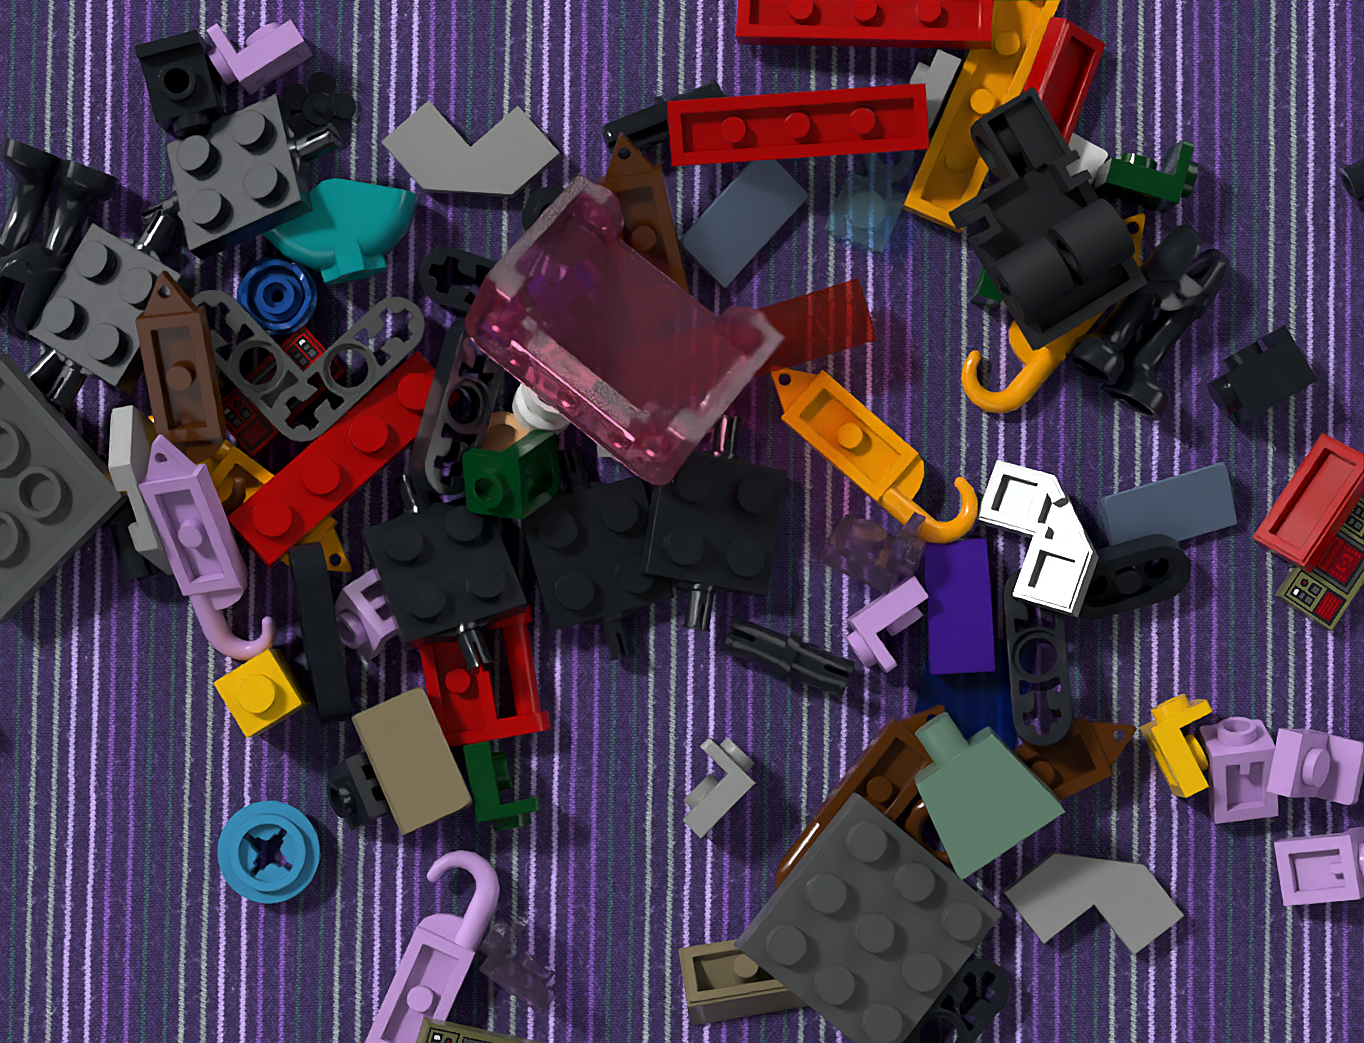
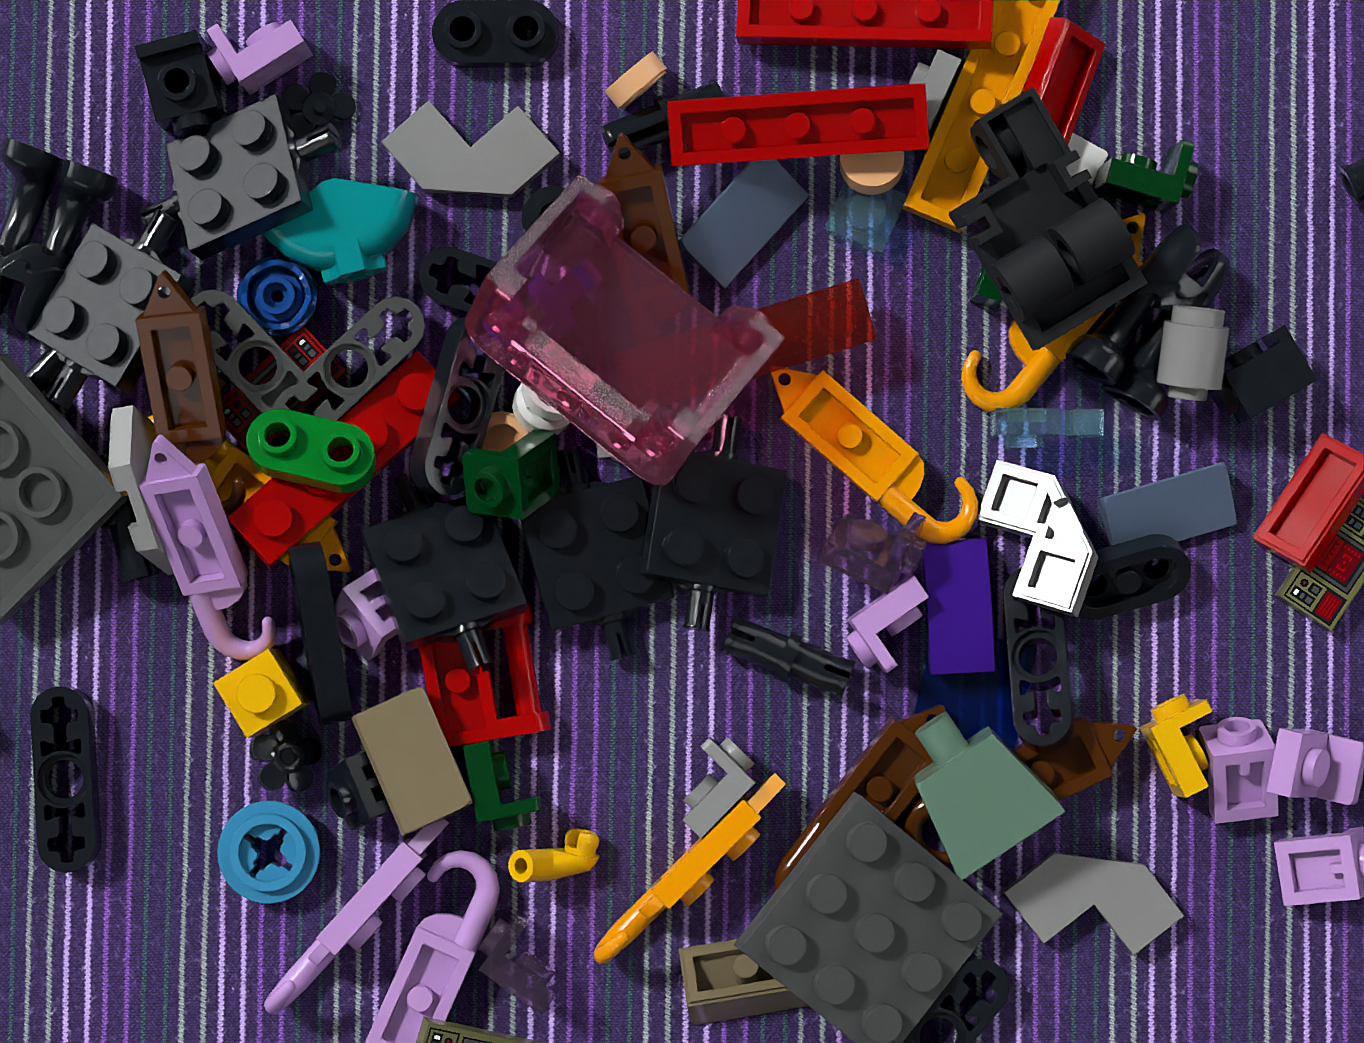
(82, 825): none -> black beam
(285, 757): none -> black plant
(308, 451): none -> green plate
(357, 918): none -> lavender plate
(494, 35): none -> black plate
(556, 863): none -> yellow arm
(636, 81): none -> light nougat tile
(689, 874): none -> light orange plate
(872, 171): none -> light nougat tile
(1030, 426): none -> clear light blue plate
(1193, 352): none -> light grey brick

